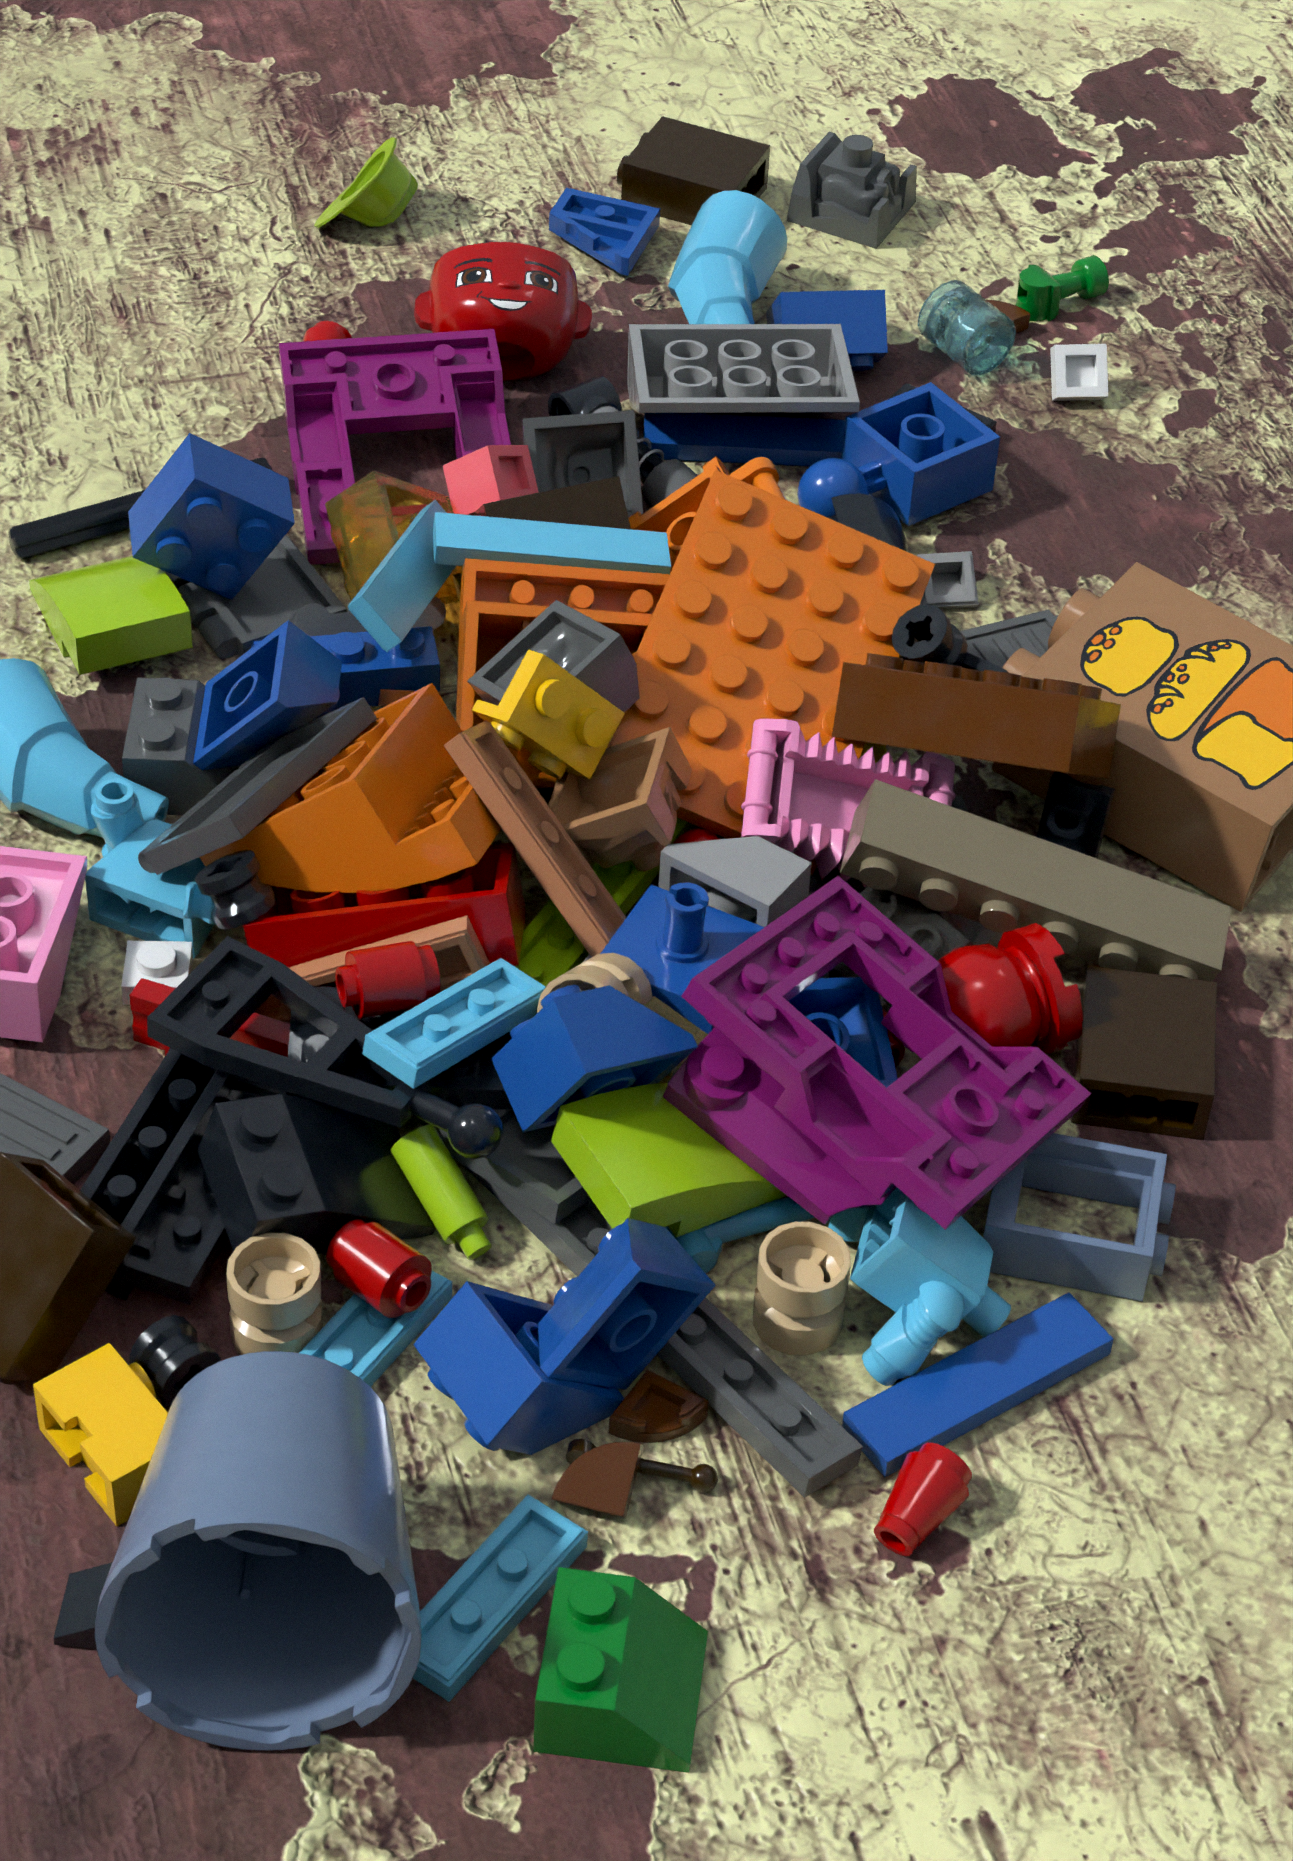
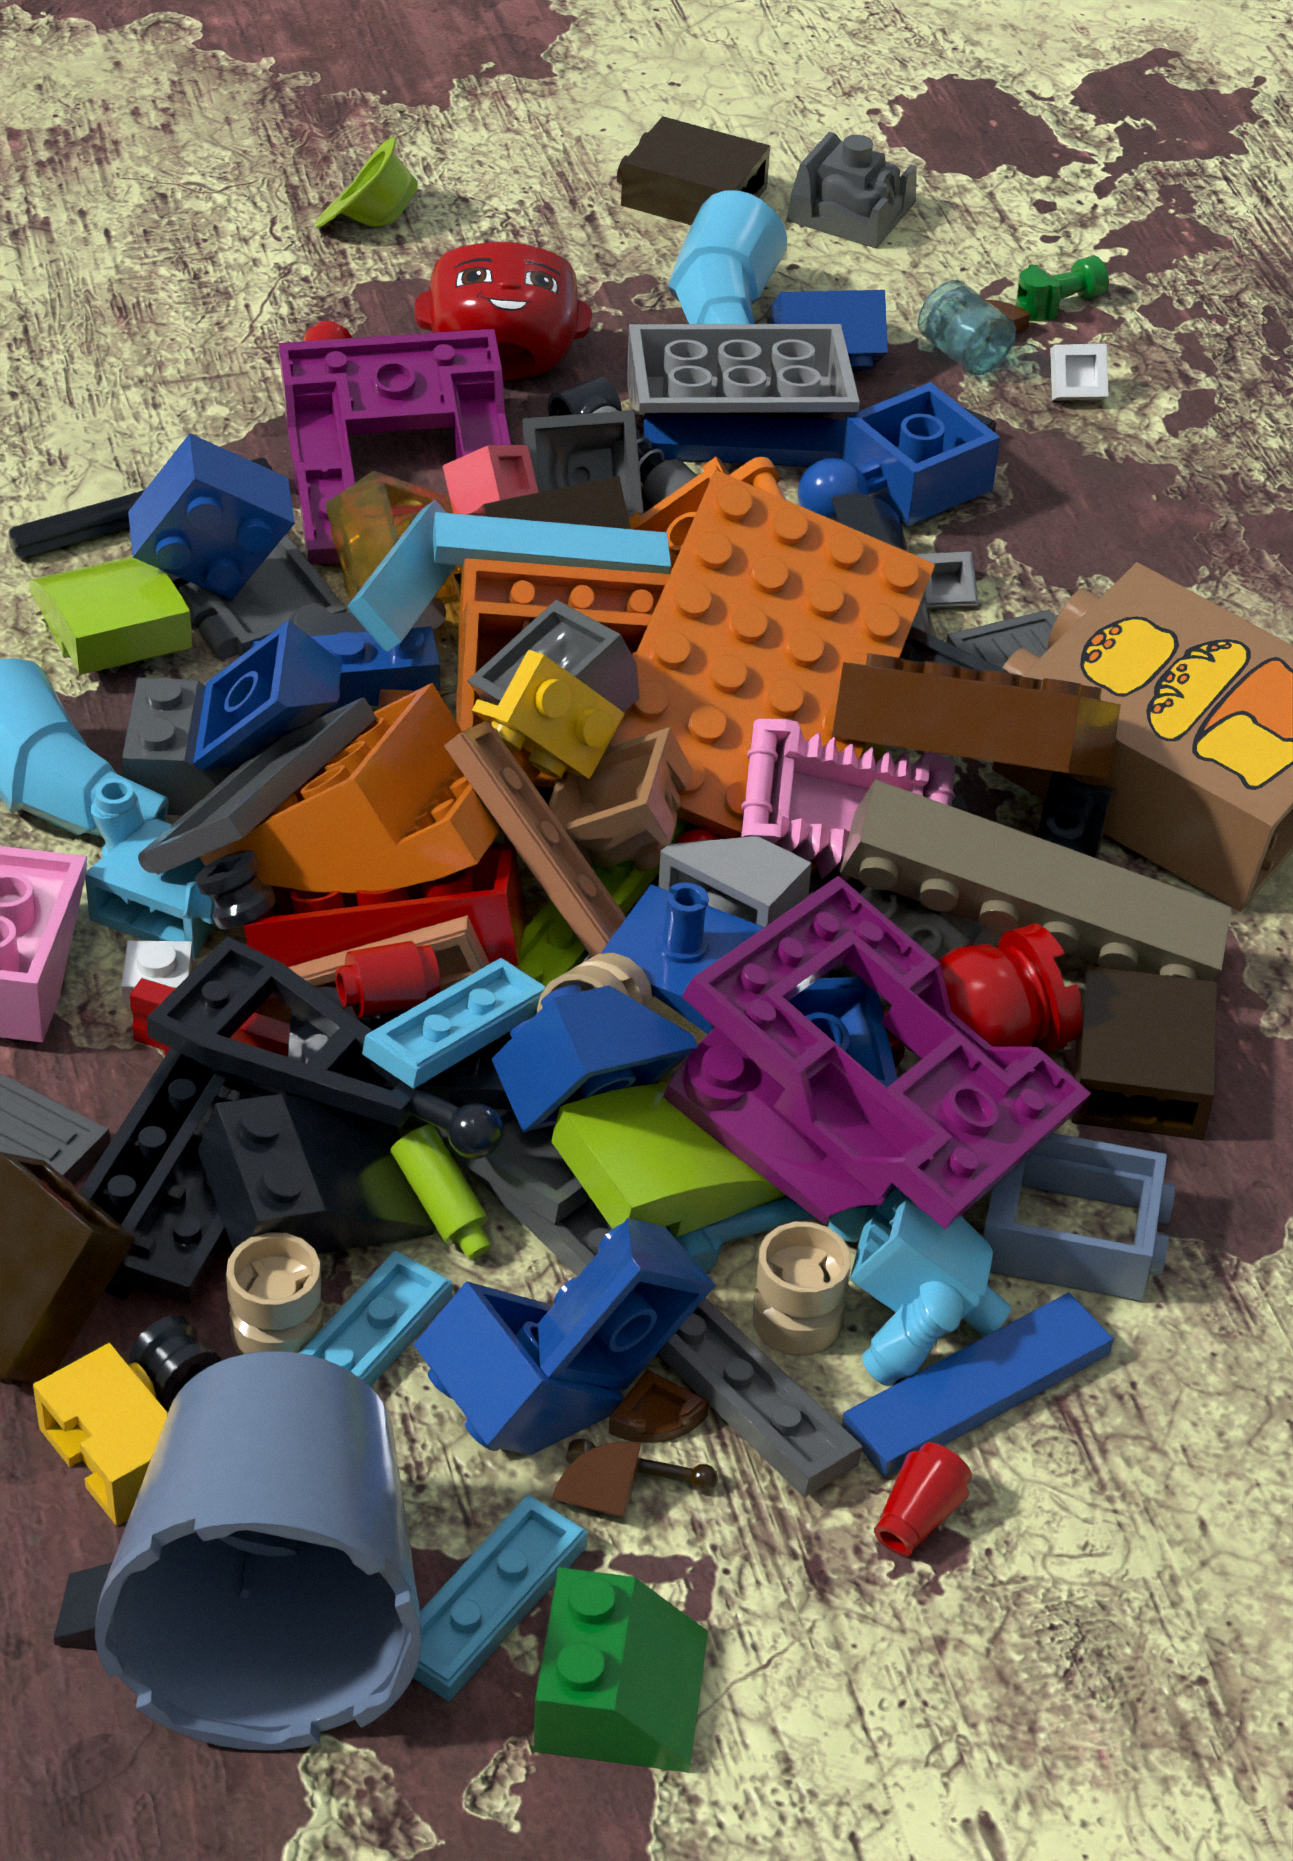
(379, 1268): red brick -> none
(604, 227): blue wing -> none
(920, 623): black wheel -> none

